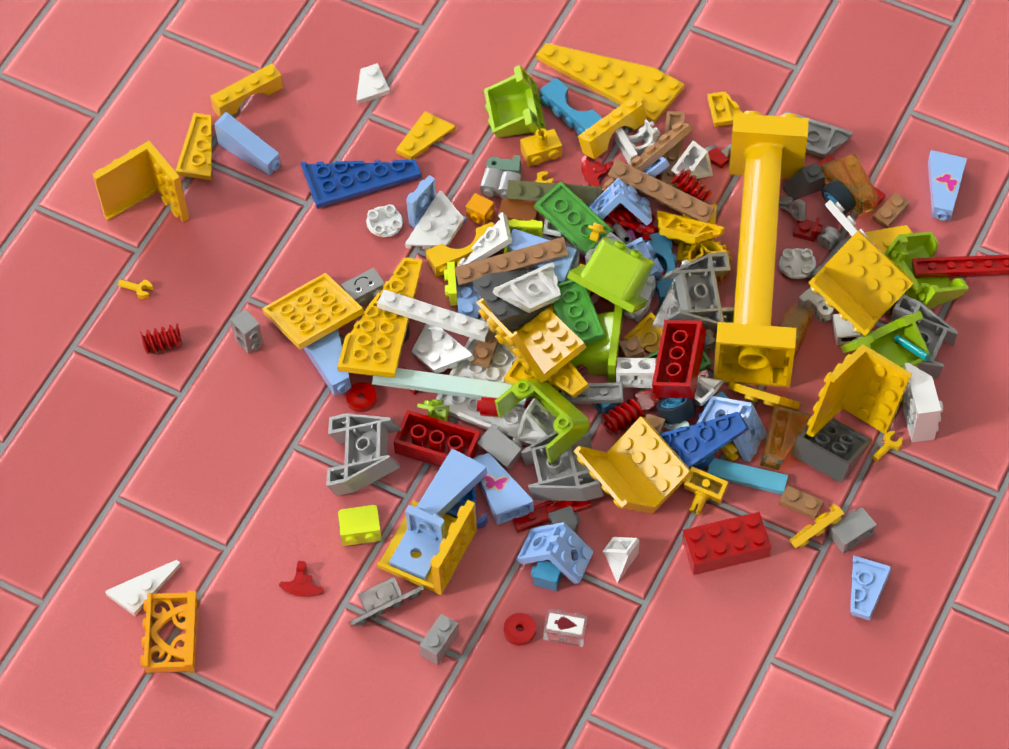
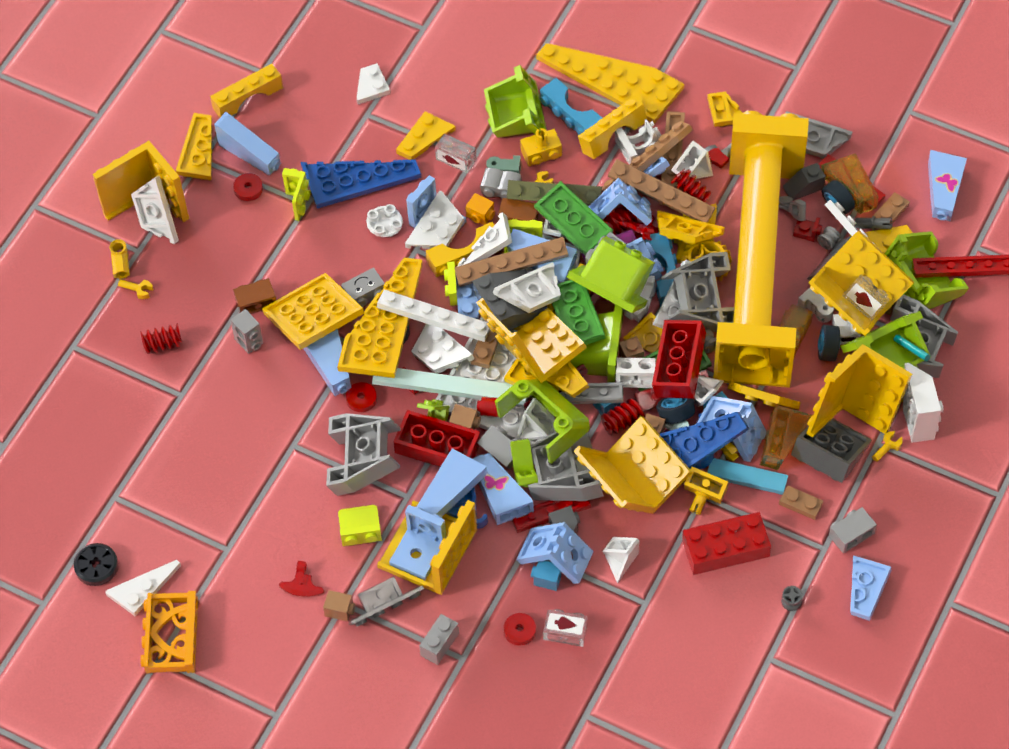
(103, 571): none -> black wheel
(119, 259): none -> yellow piece
(154, 210): none -> white wing
(245, 180): none -> red piece
(254, 296): none -> dark orange brick
(297, 186): none -> neon yellow bracket
(338, 605): none -> medium nougat brick
(455, 153): none -> clear brick
(465, 417): none -> medium nougat brick
(523, 462): none -> lime bracket
(594, 171): red piece -> none
(597, 229): yellow plate -> none
(621, 233): dark grey piece -> none
(795, 595): none -> dark grey wheel
(797, 263): white dish -> none
(823, 520): yellow wing -> none
(829, 343): none -> black wheel
(866, 296): none -> brick
(873, 223): none -> dark grey axle

